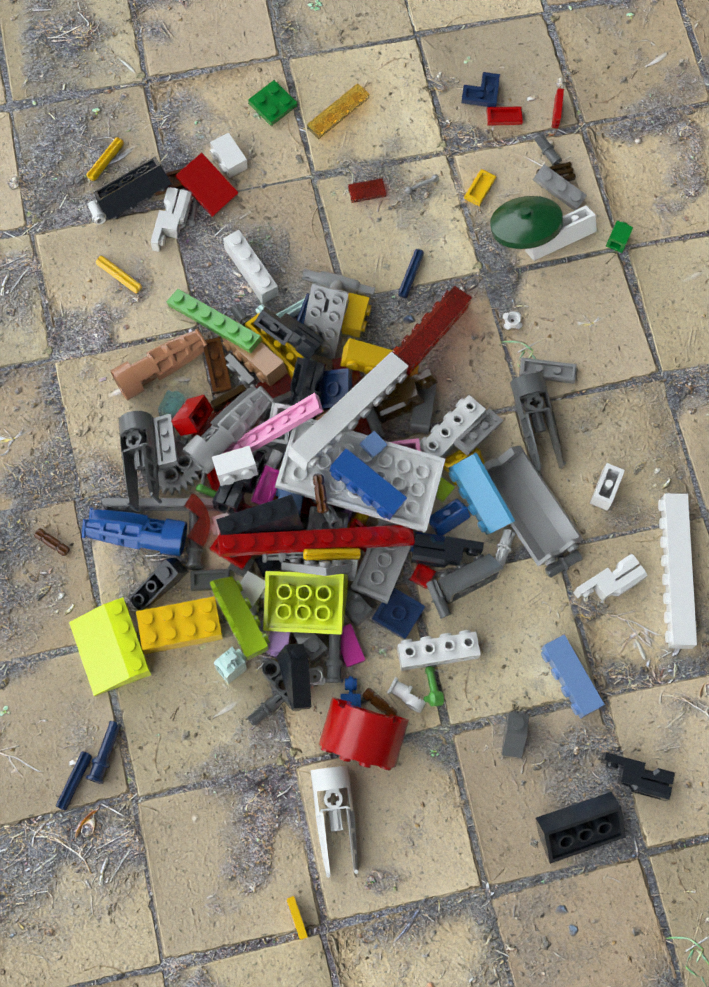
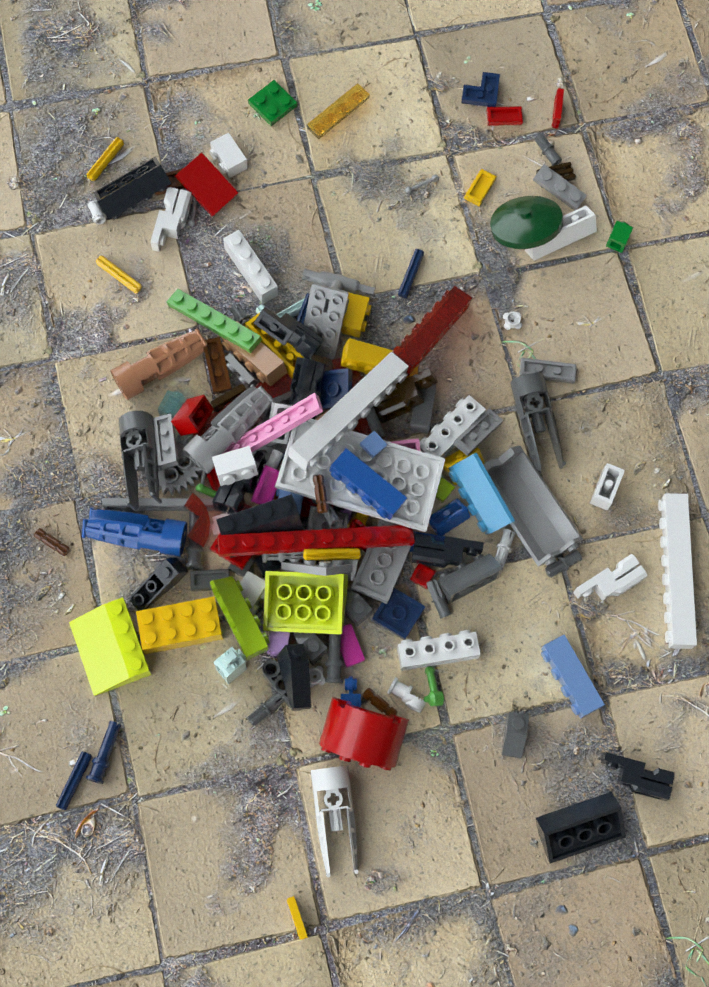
(366, 190): clear red tile -> none

